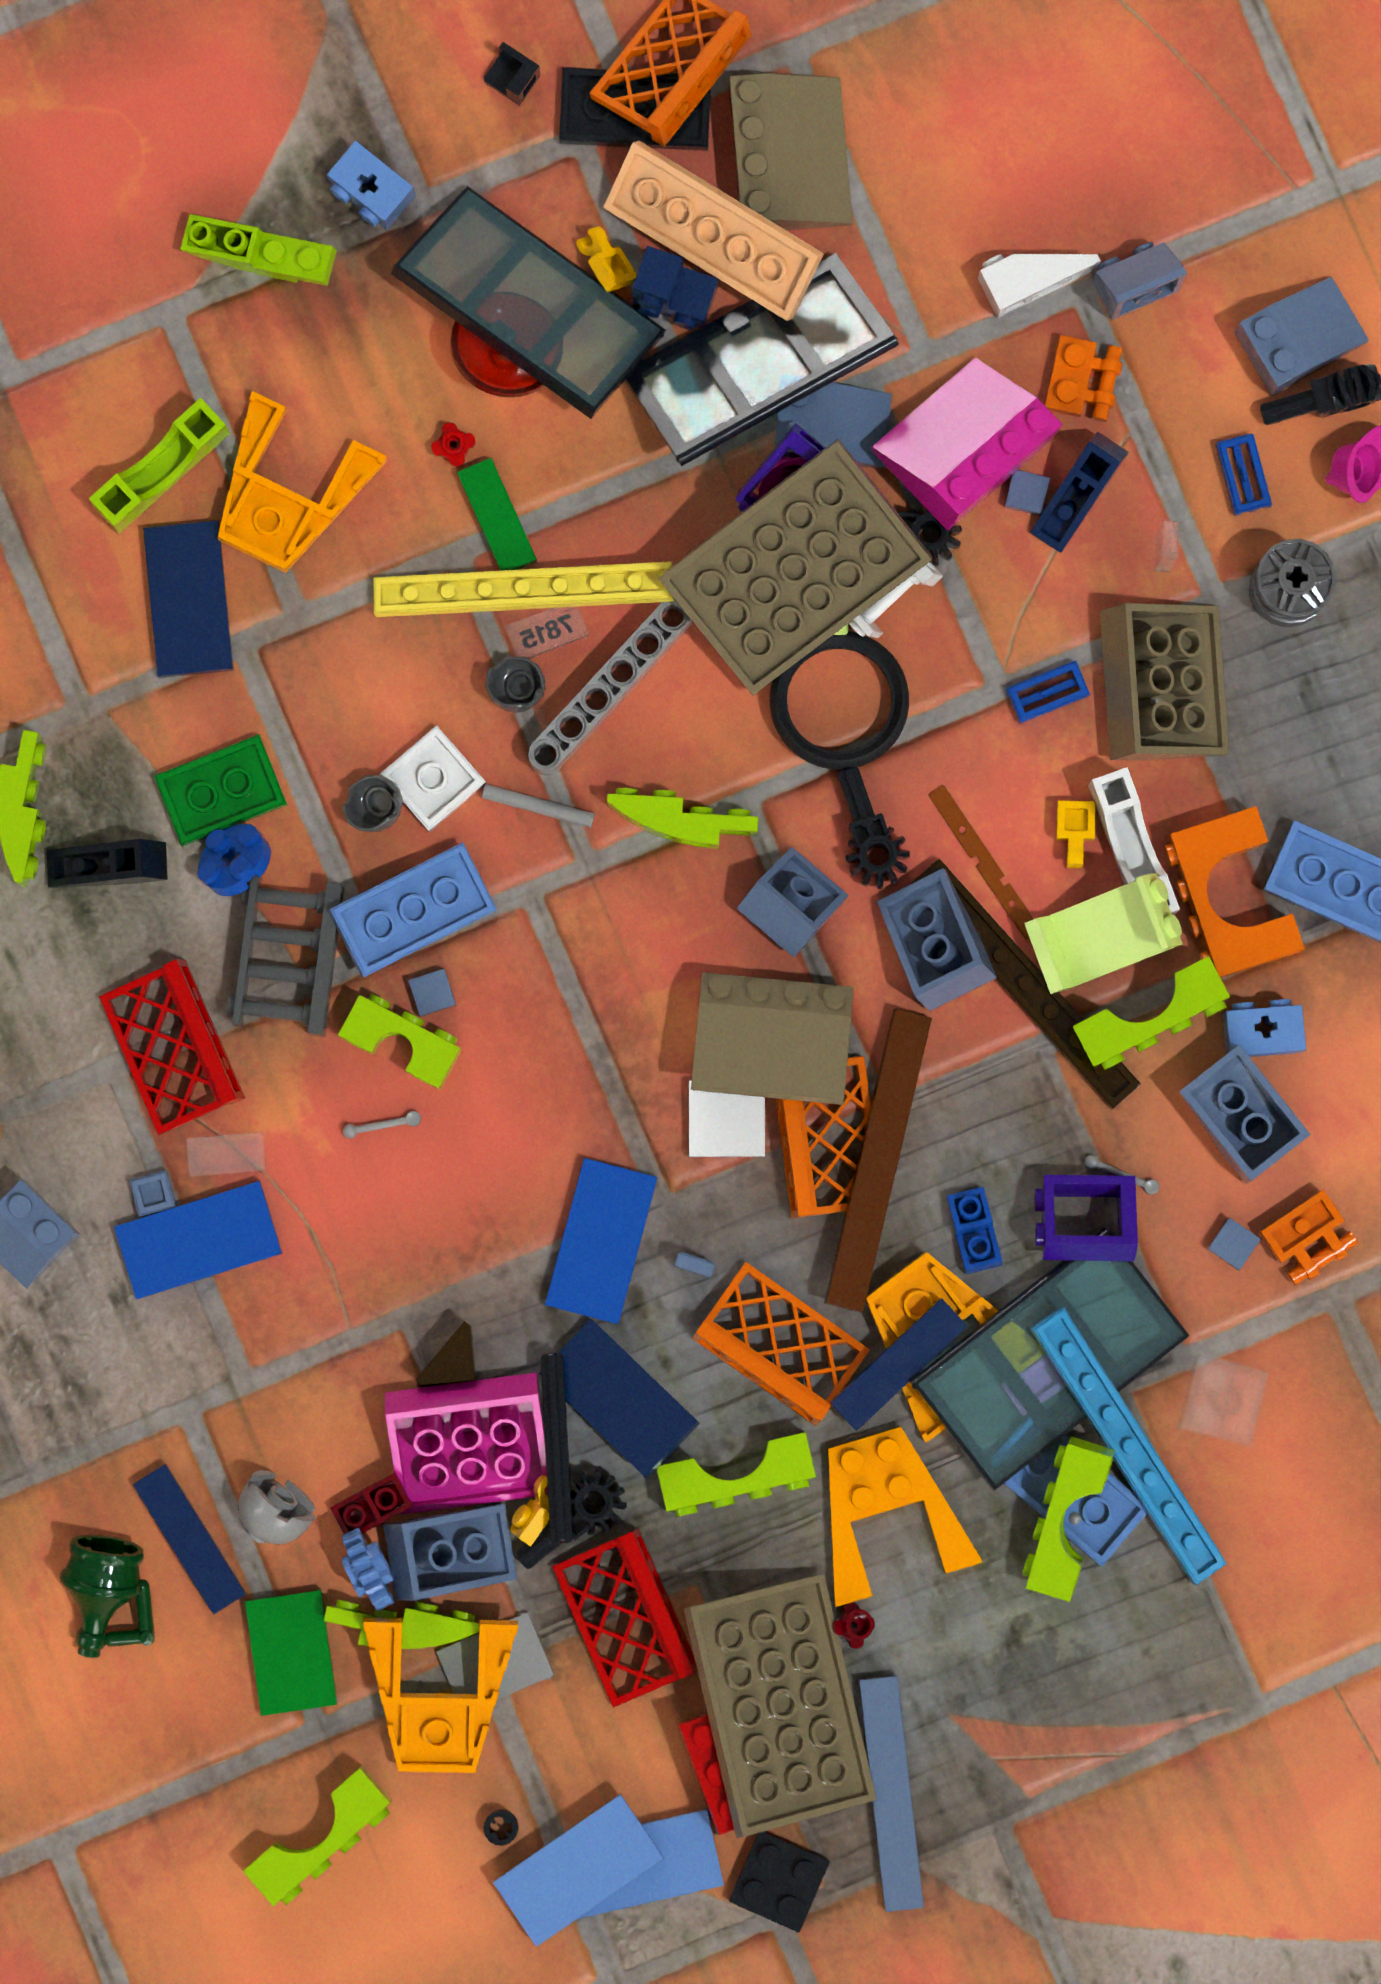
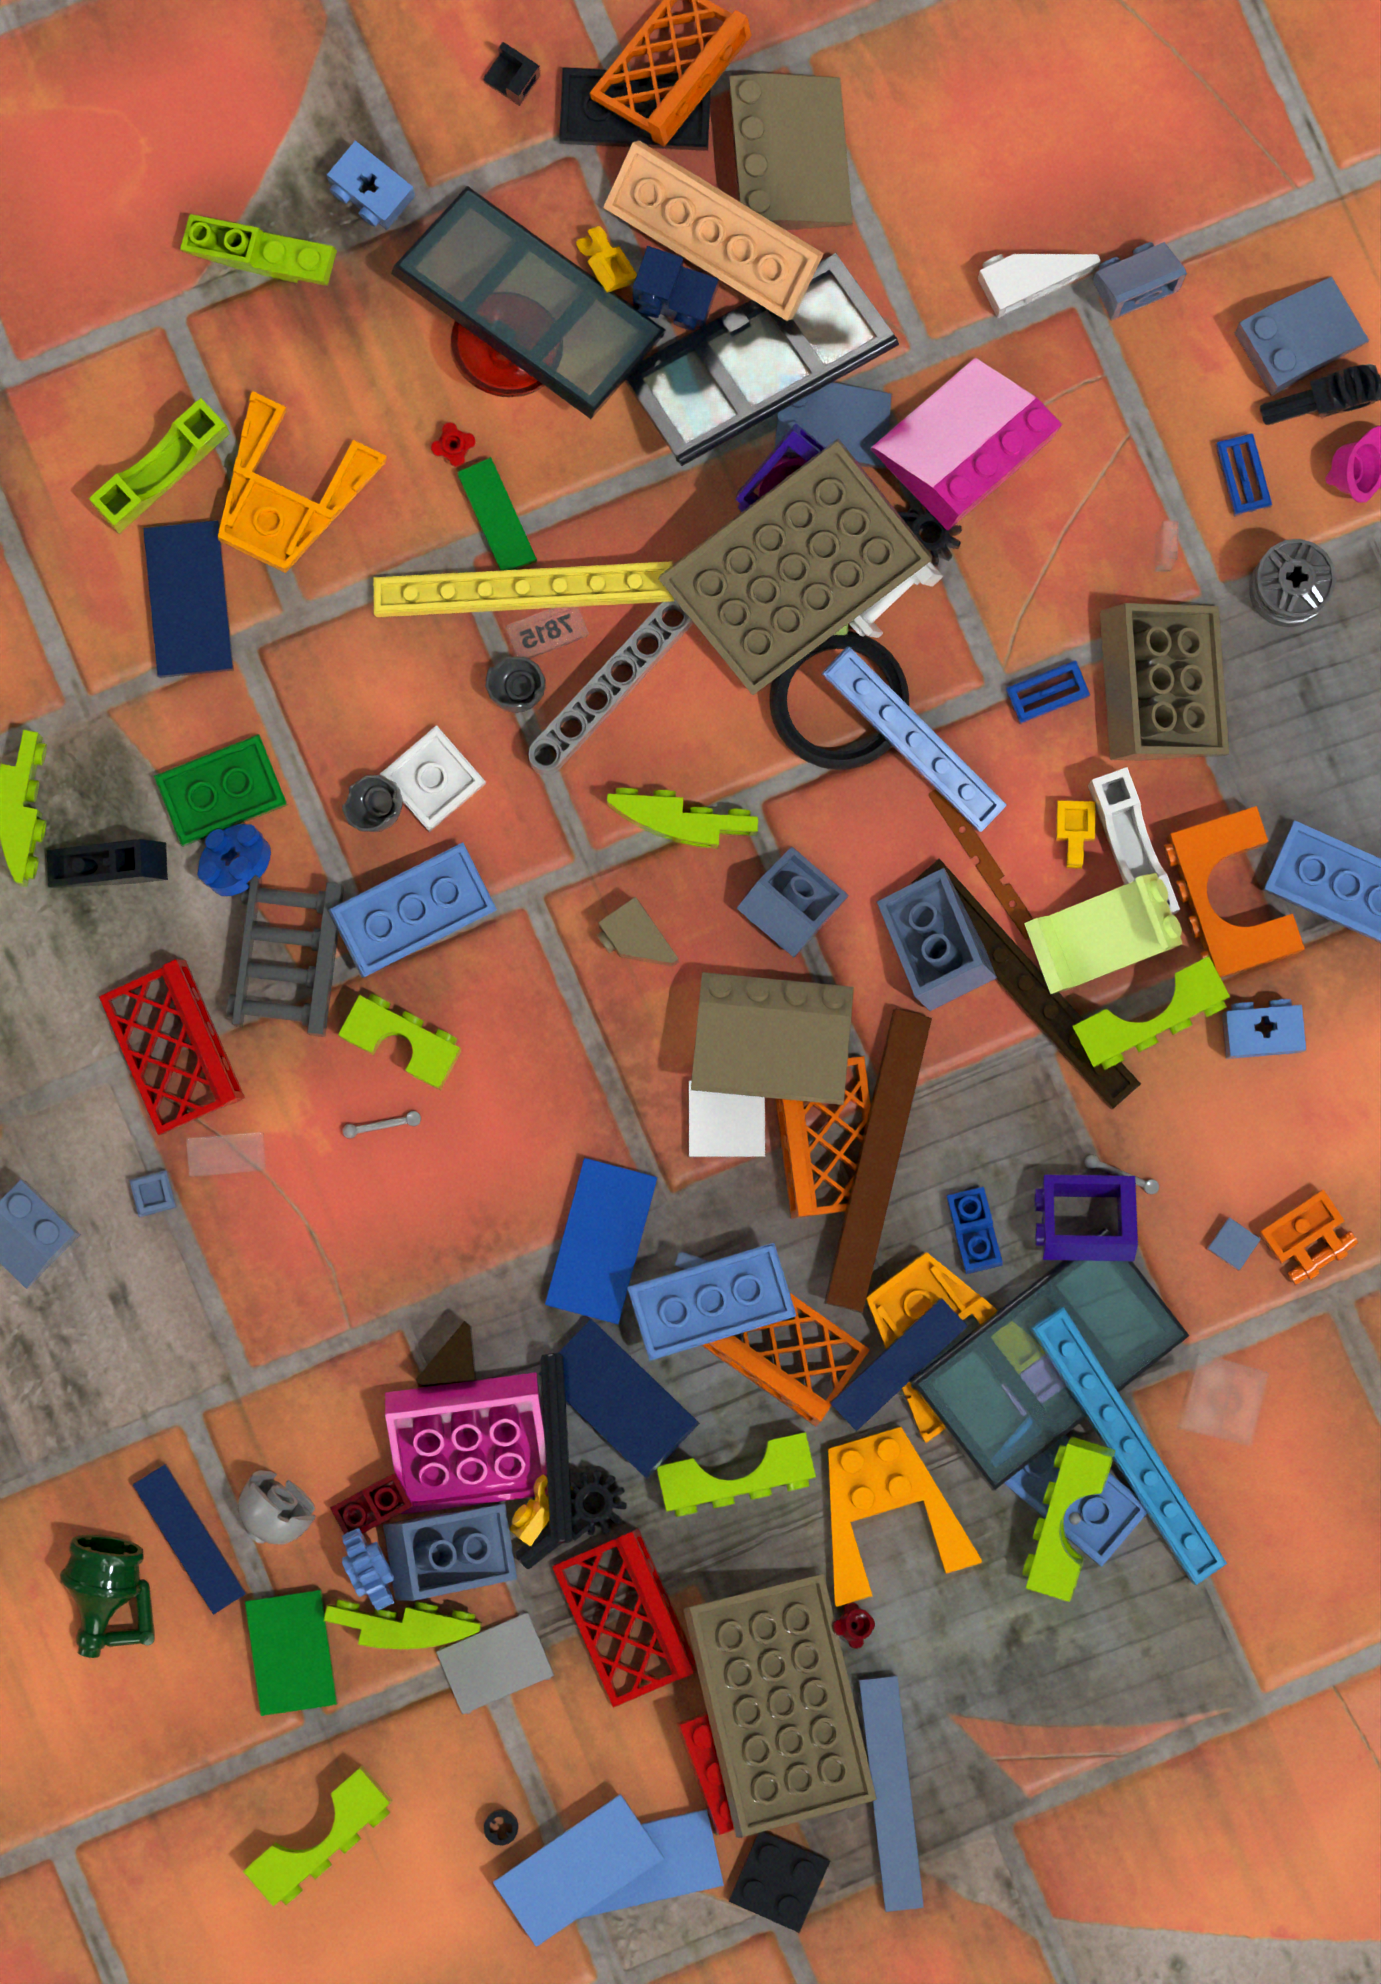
(198, 1240): blue tile -> none
(432, 992): sand blue tile -> none
(438, 1728): light orange wing -> none
(538, 805): light grey bar -> none
(635, 936): none -> dark tan slope
(711, 1301): none -> medium blue tile
(869, 832): black gear -> none
(913, 739): none -> medium blue tile
(1027, 492): sand blue tile -> none
(1071, 376): orange plate -> none
(1079, 491): dark blue slope -> none
(1243, 1114): sand blue slope -> none

